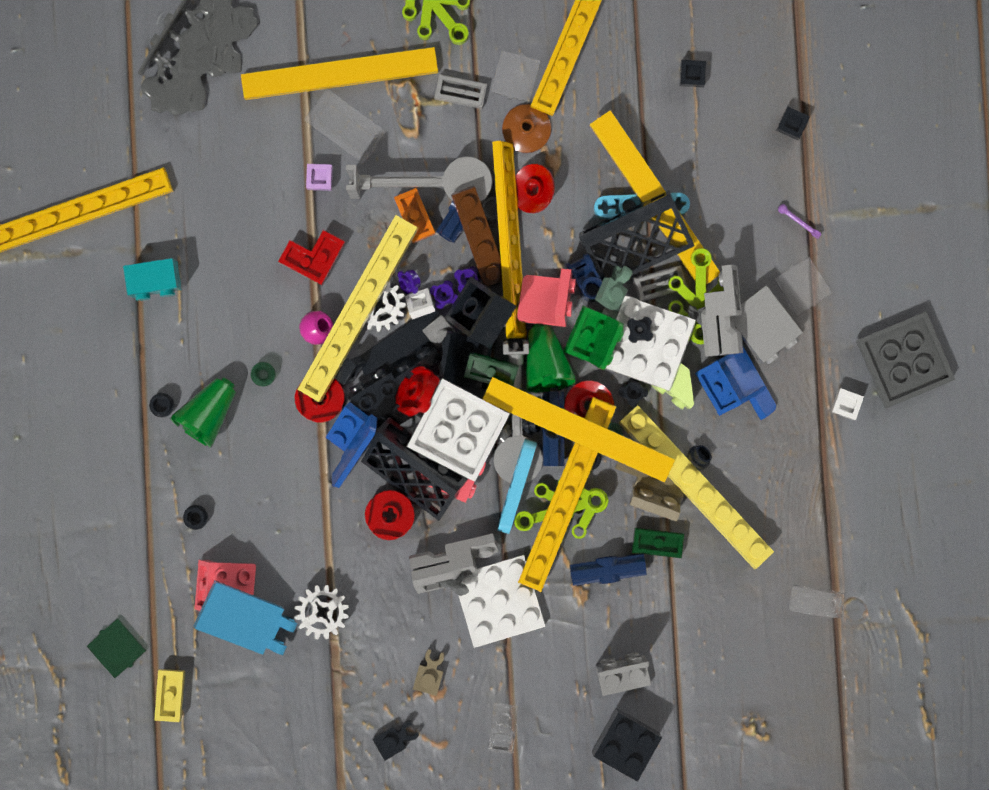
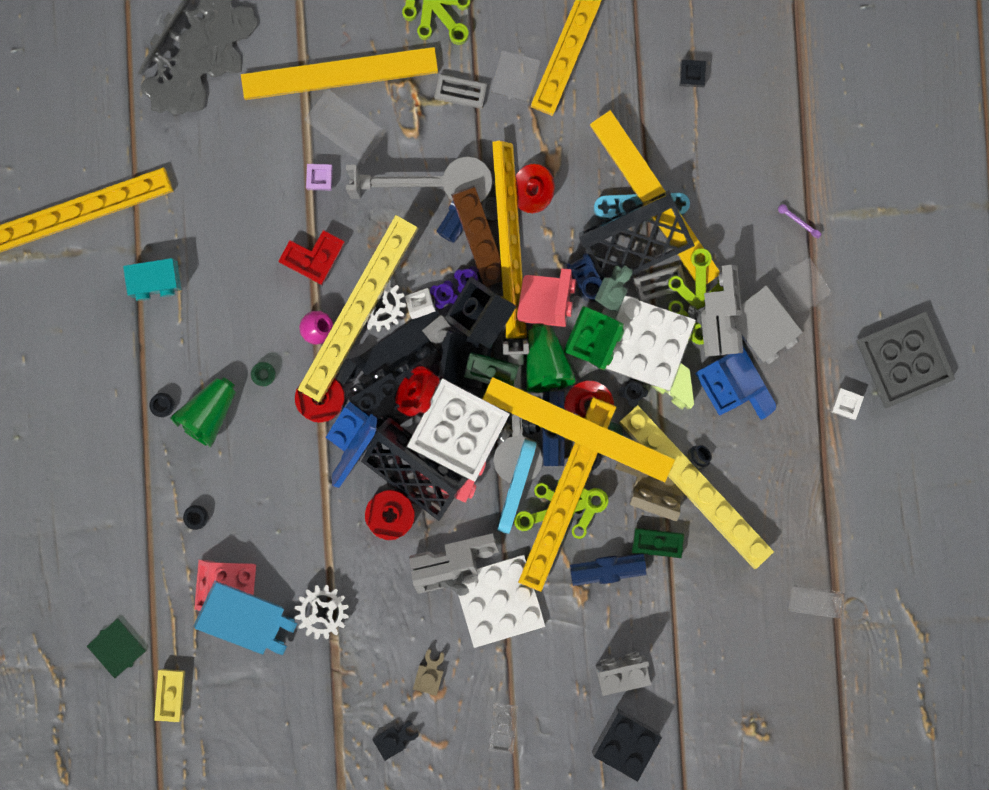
(409, 281): dark purple plate -> none
(414, 212): orange plate -> none
(529, 140): dark orange dish -> none
(645, 335): black plate -> none
(792, 123): black plate -> none

